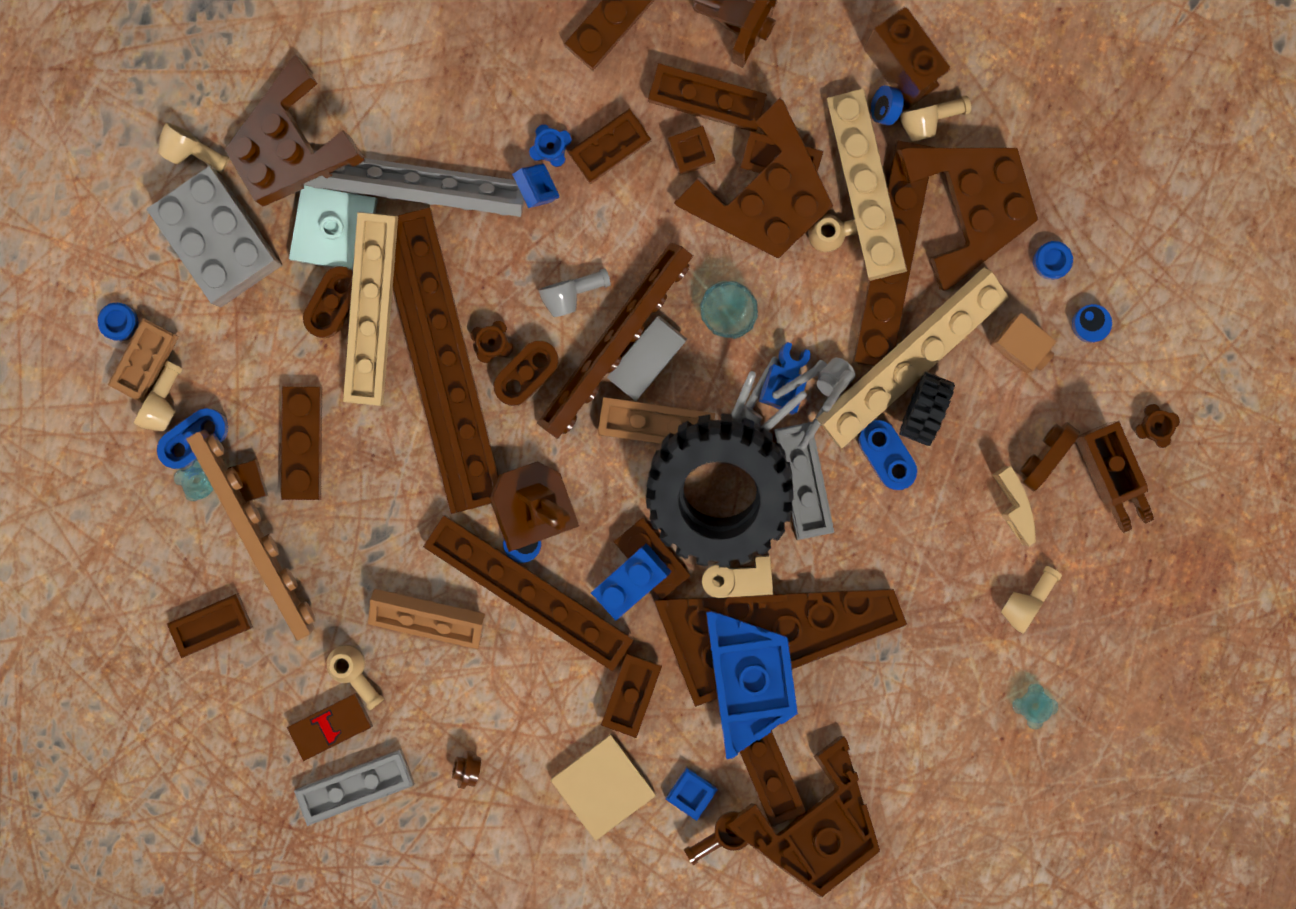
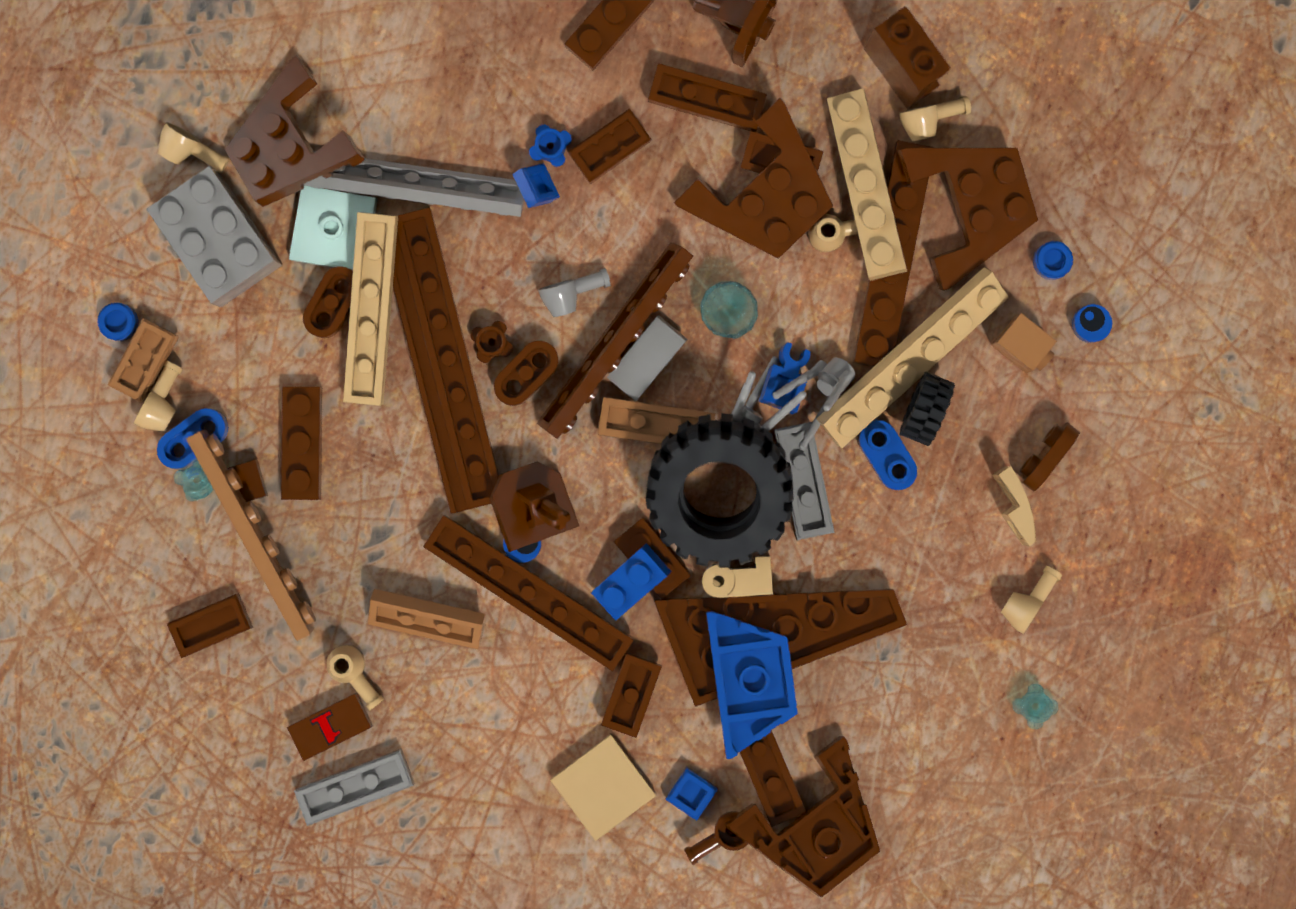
(466, 770): reddish brown plate -> none
(691, 150): reddish brown plate -> none
(887, 105): blue tile -> none
(1115, 472): reddish brown hinge -> none
(1168, 423): reddish brown plate -> none

